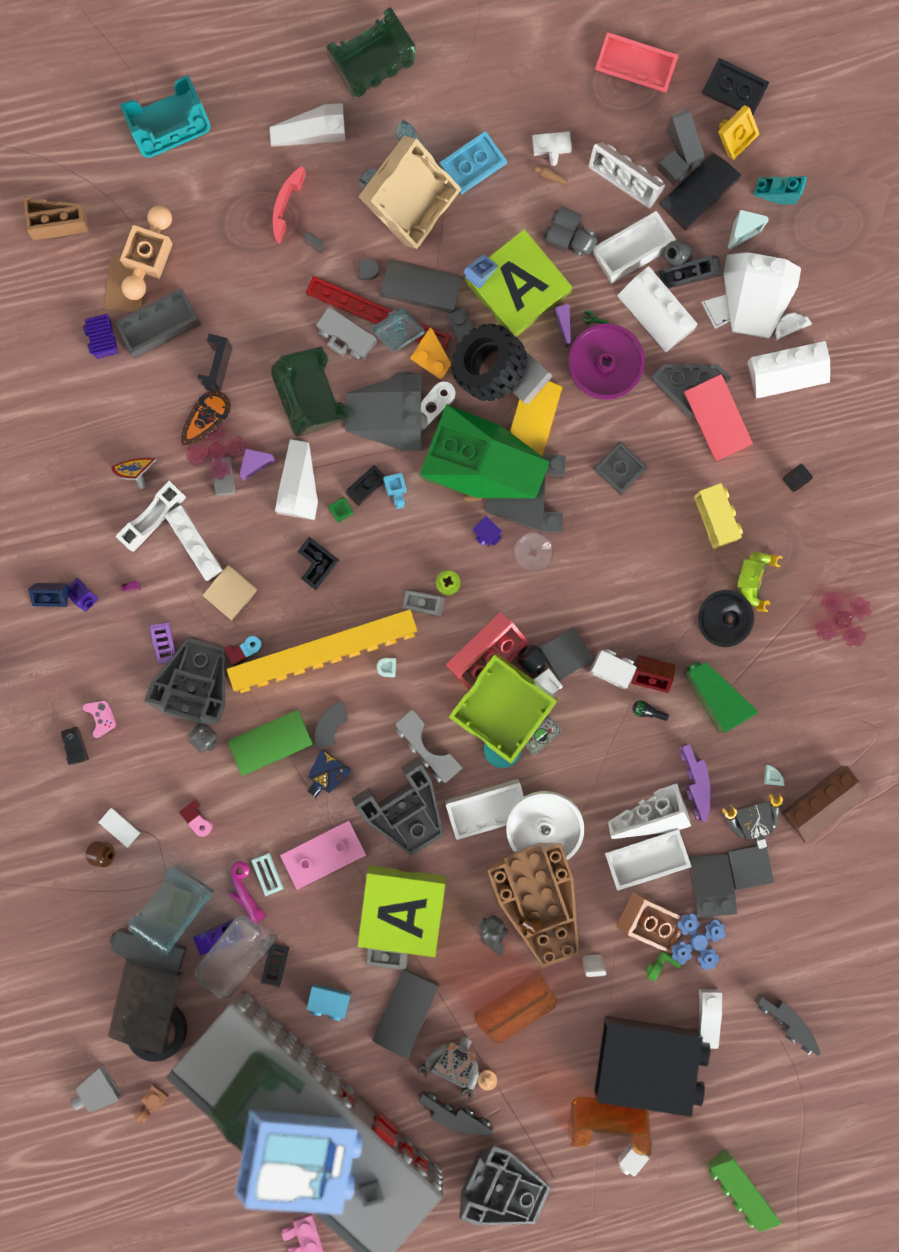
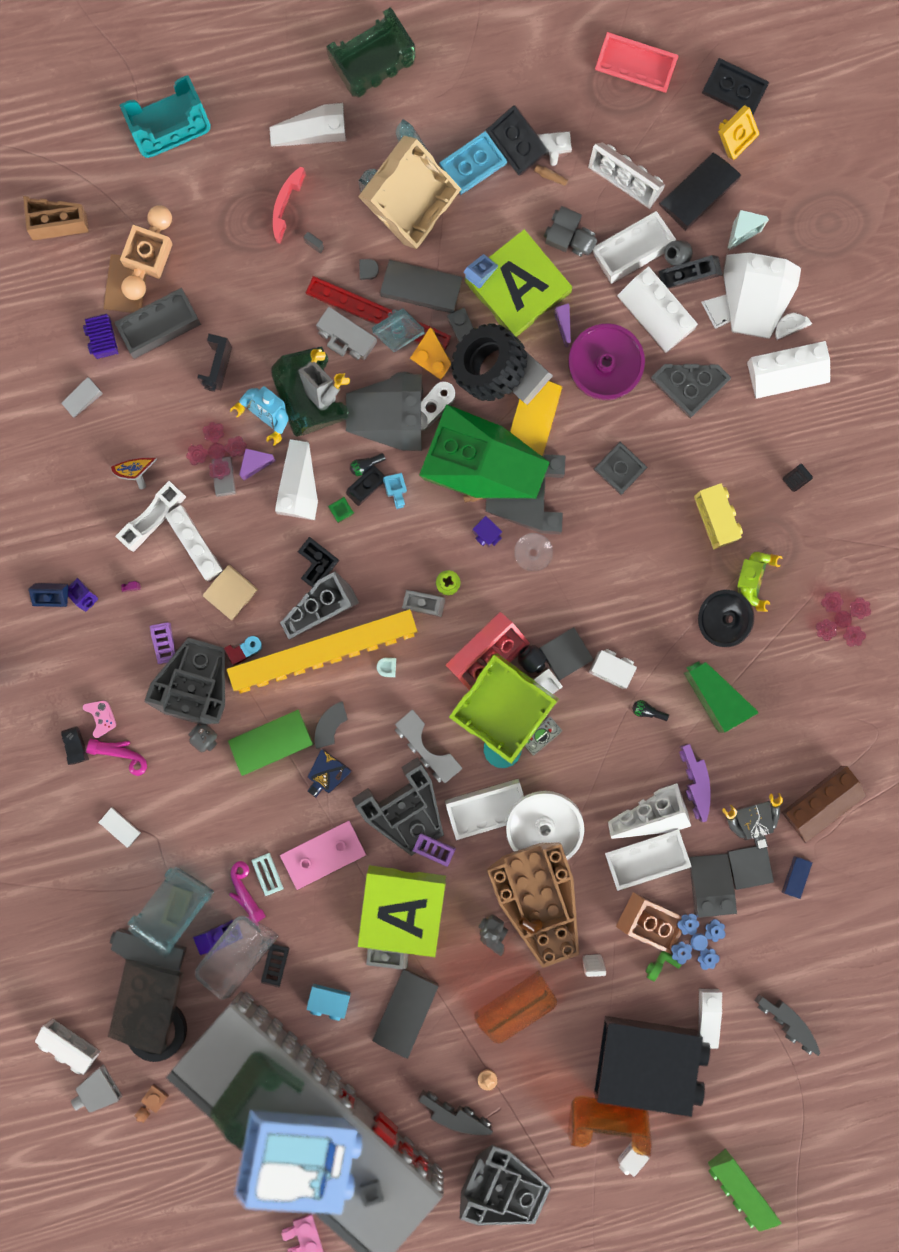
(67, 1047): none -> white slope
(82, 397): none -> light grey slope
(100, 854): reddish brown head -> none
(116, 749): none -> dark pink plant
(195, 819): leg -> none
(205, 416): sticker -> none
(267, 408): none -> medium azure torso
(318, 384): none -> light grey torso
(325, 600): none -> dark grey wedge
(361, 466): none -> black piece
(436, 843): none -> medium lavender slope
(454, 1064): light grey torso -> none
(517, 140): none -> black plate
(593, 318): green hand -> none
(653, 674): dark red brick -> none
(673, 167): dark grey brick -> none
(685, 138): dark grey slope -> none
(718, 417): coral slope -> none
(773, 776): light aqua tile -> none
(780, 189): teal slope -> none
(797, 877): none -> dark blue slope

